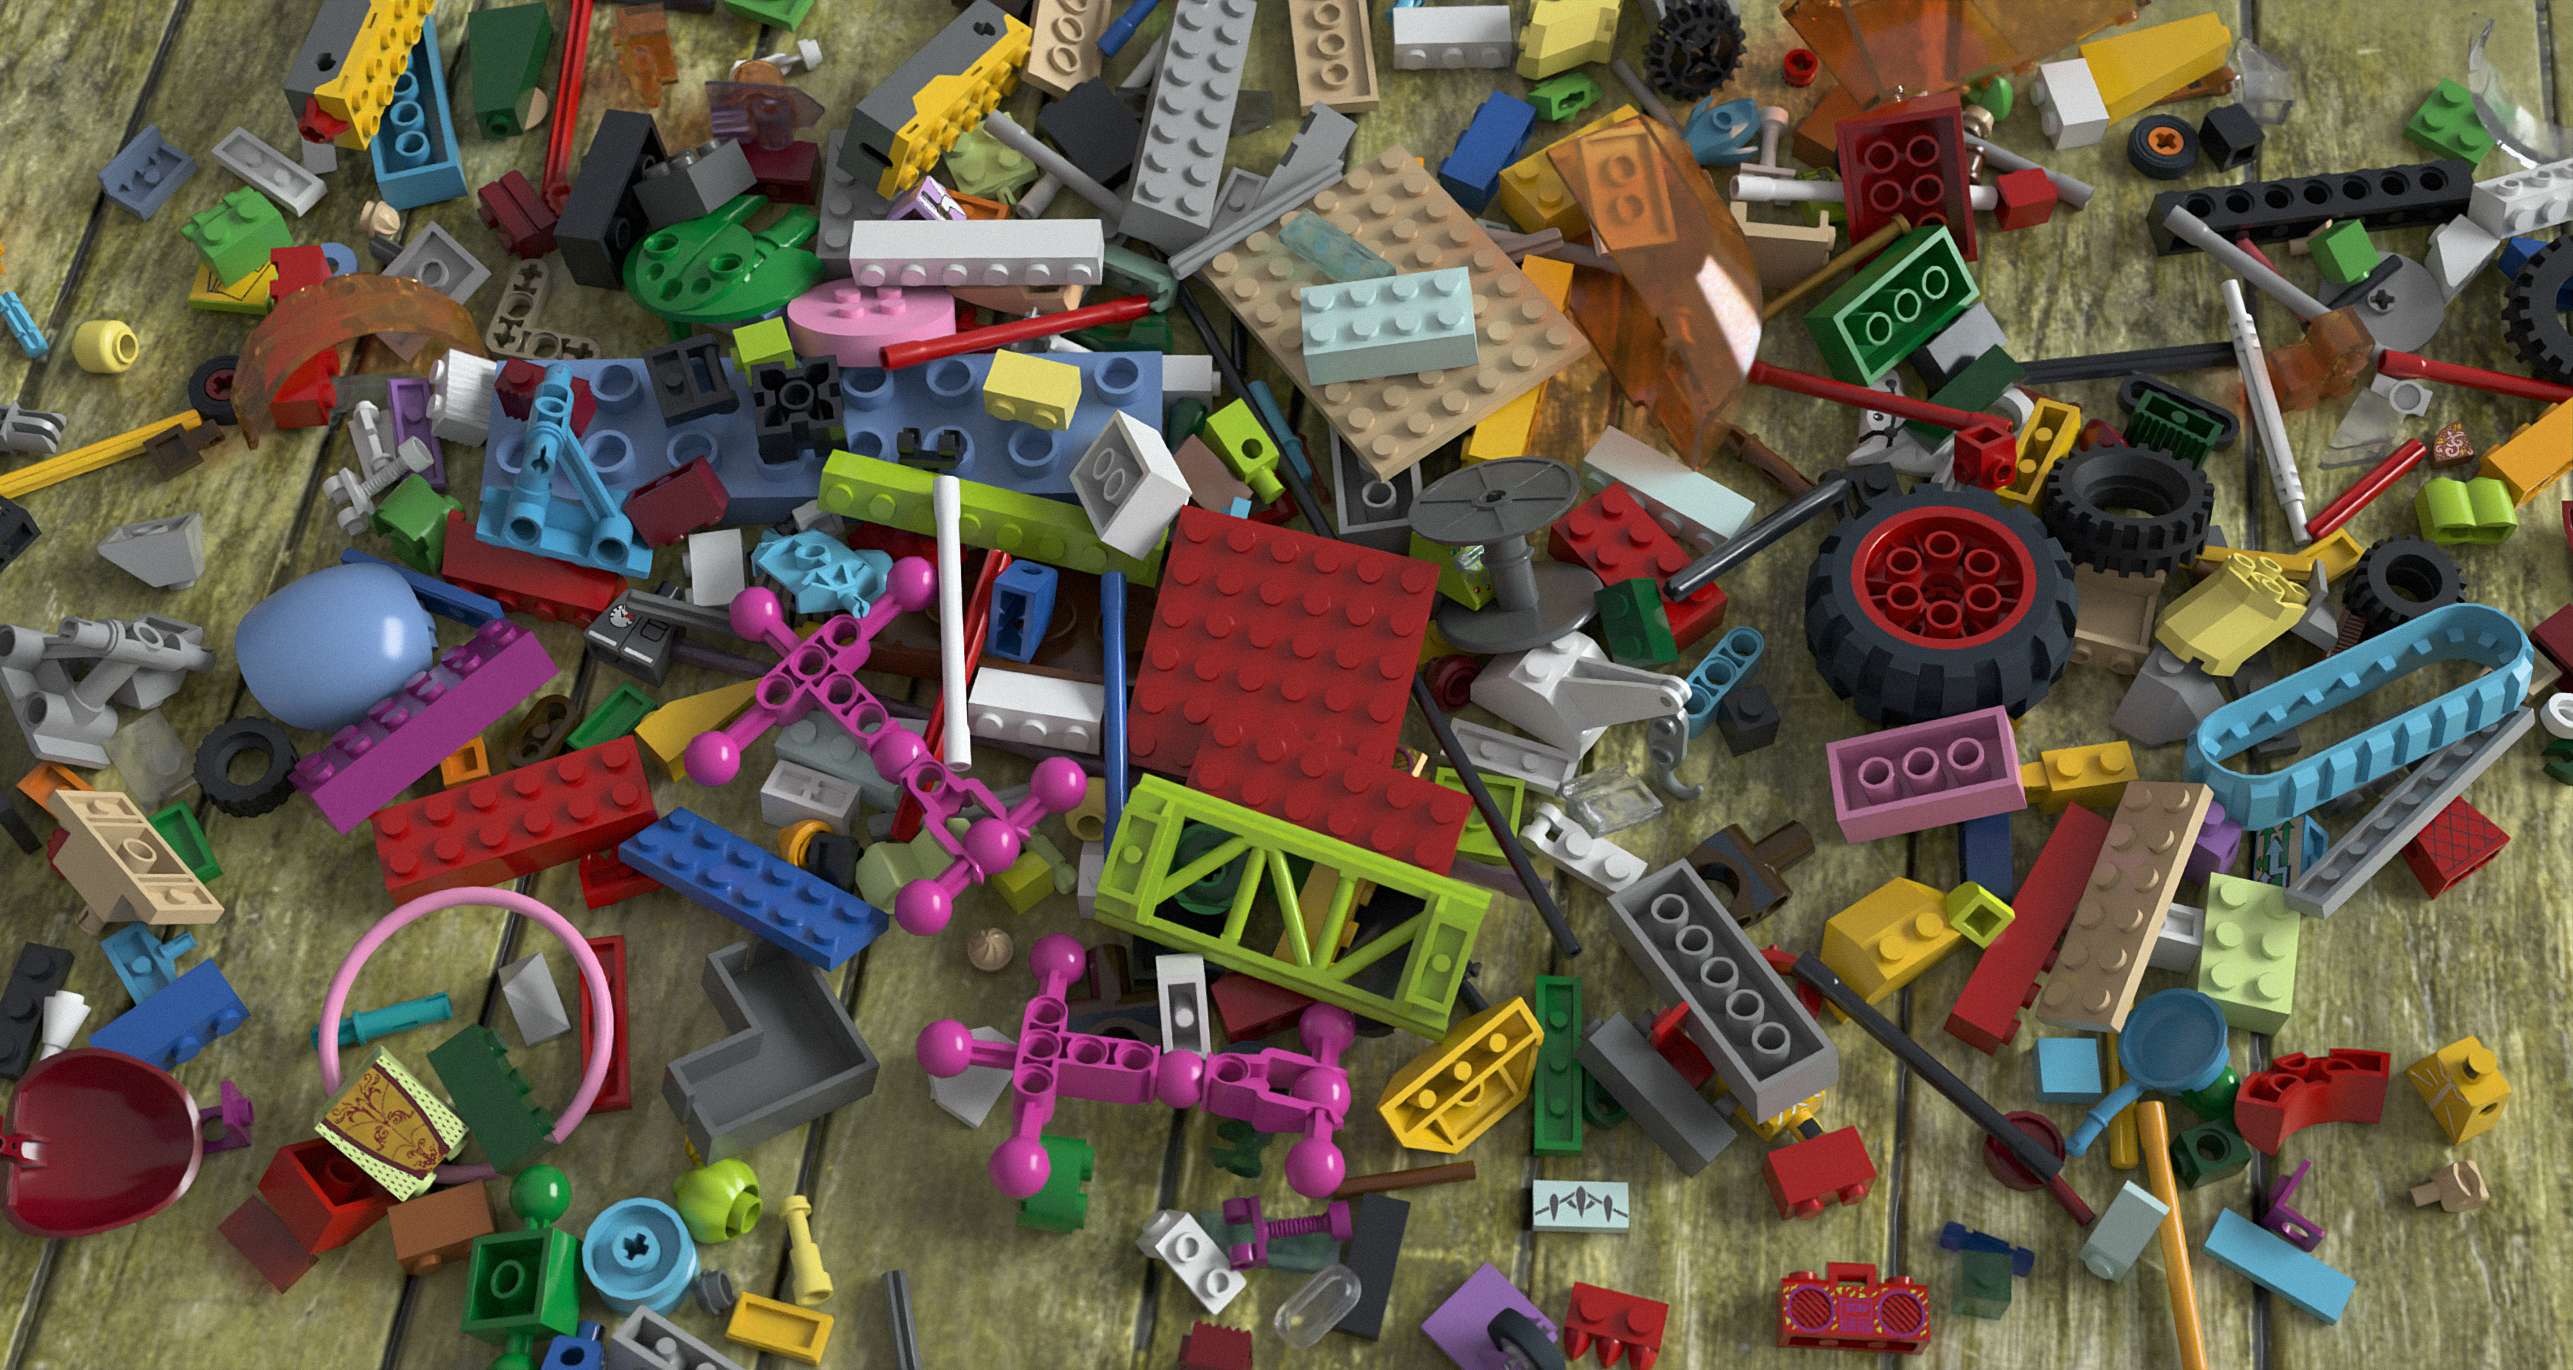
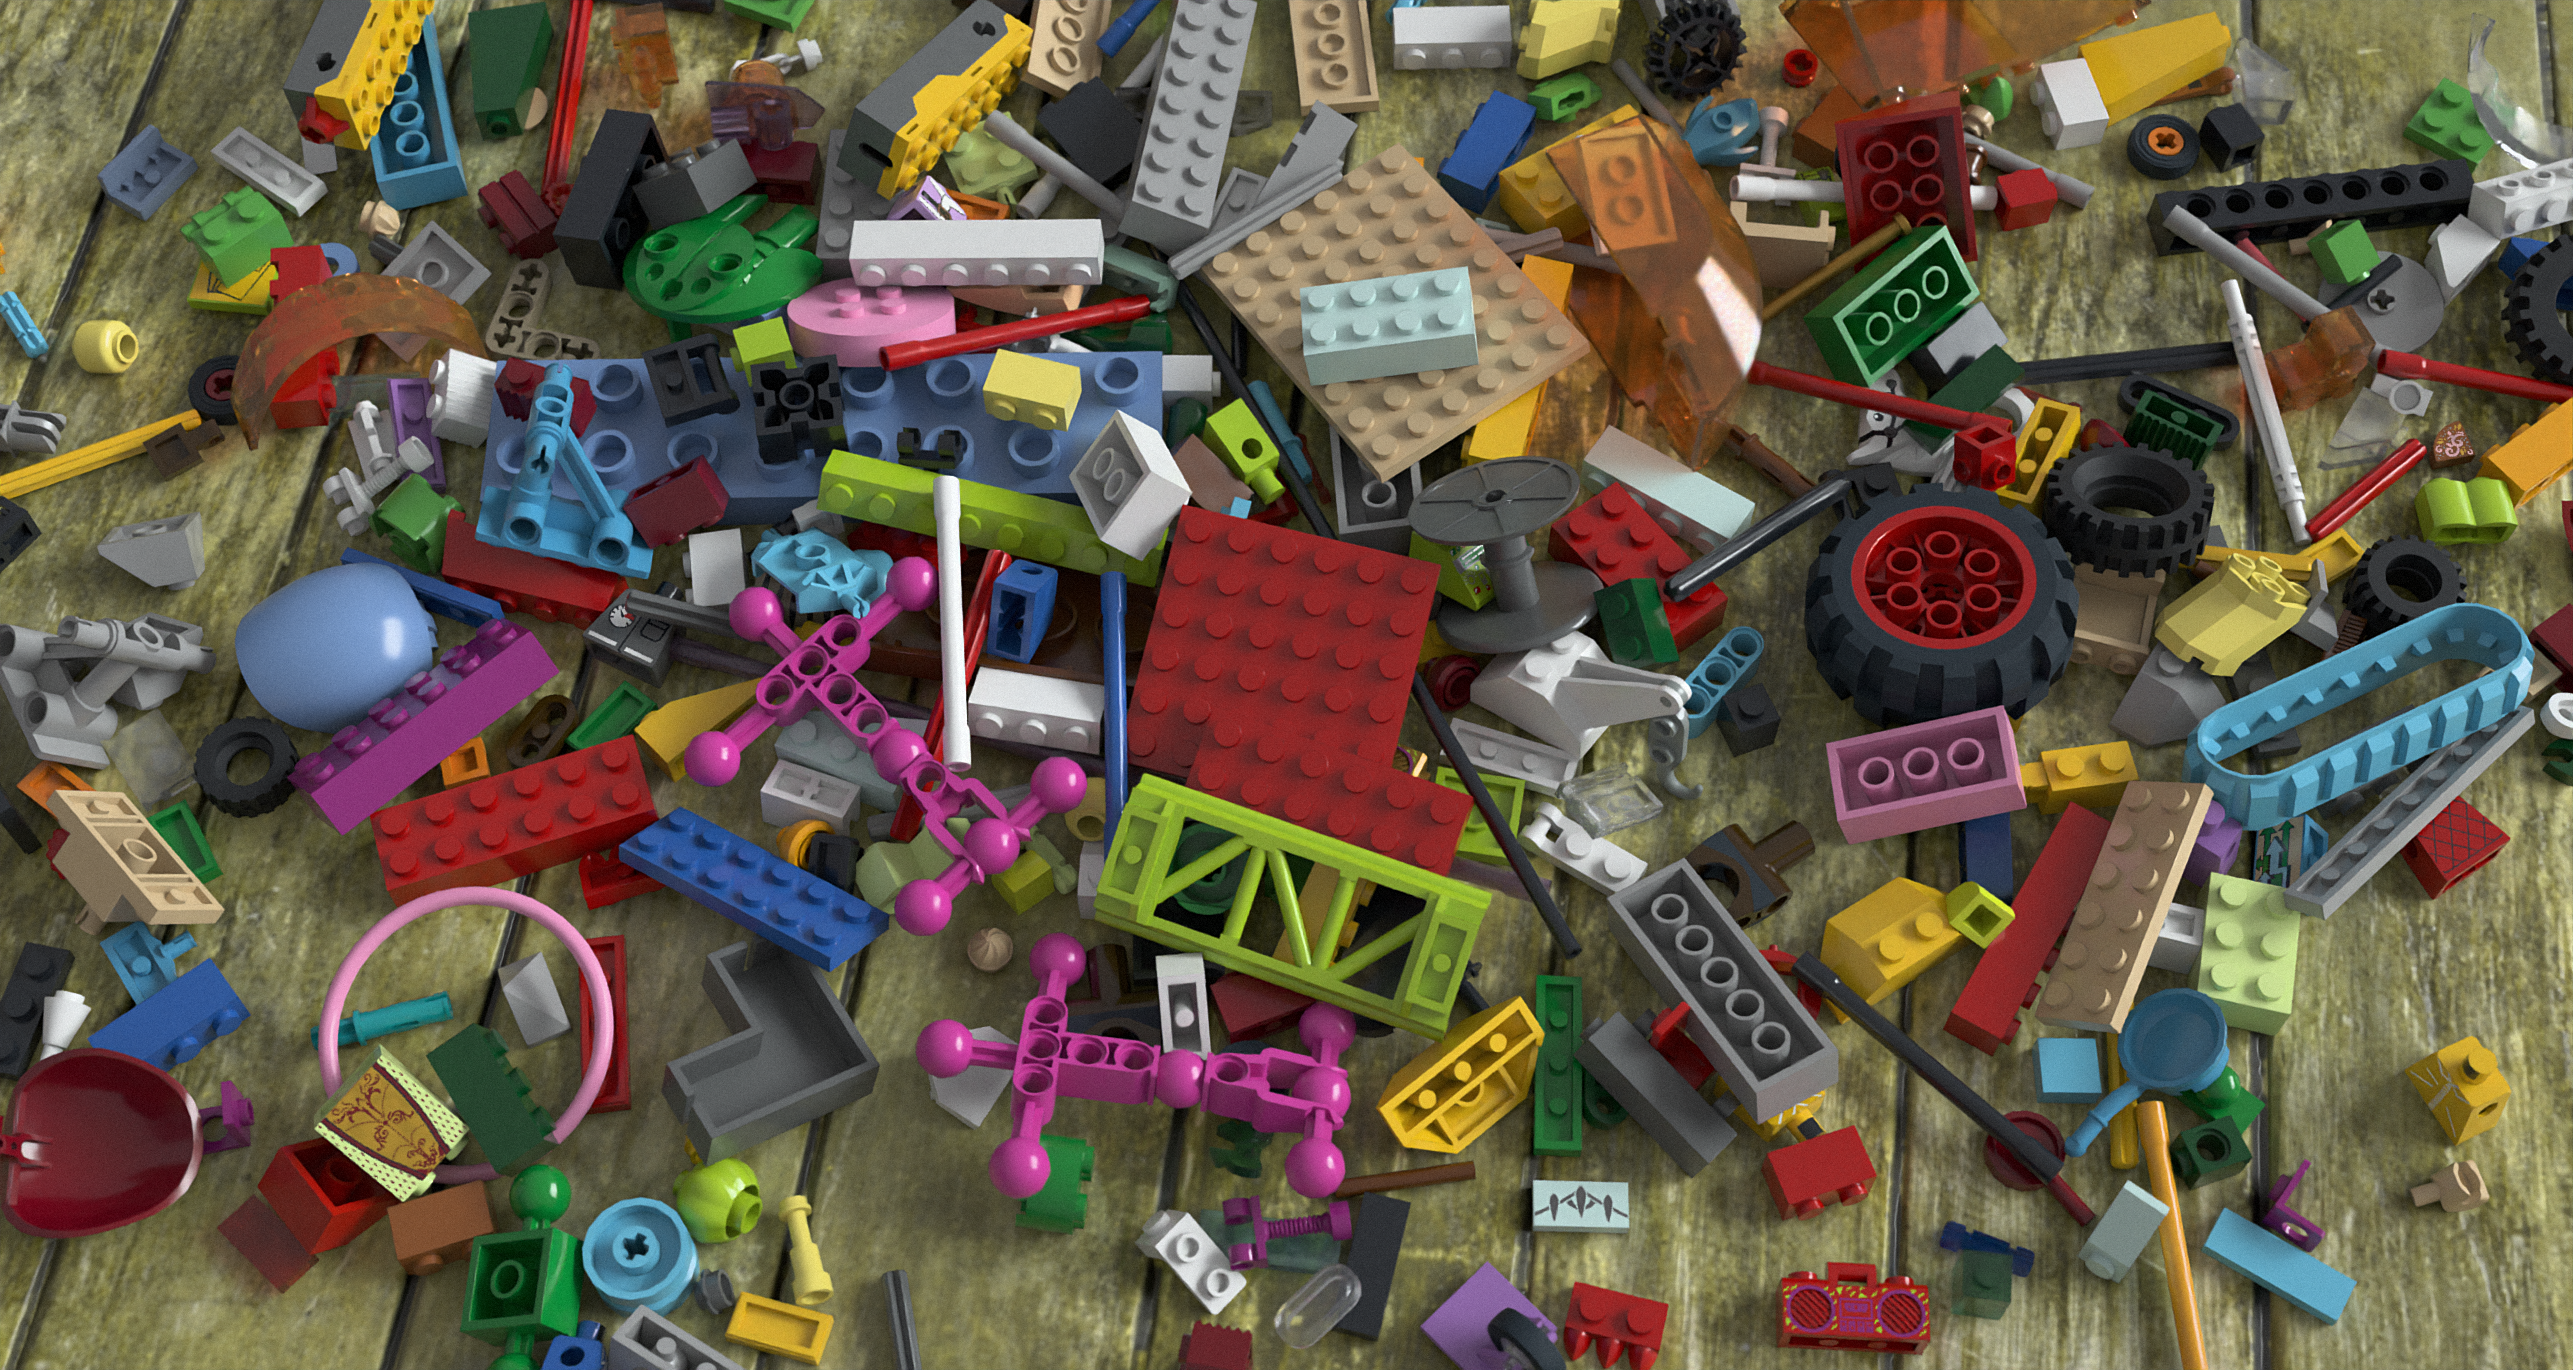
(1332, 249): clear light blue tile -> none
(2311, 1092): red brick -> none

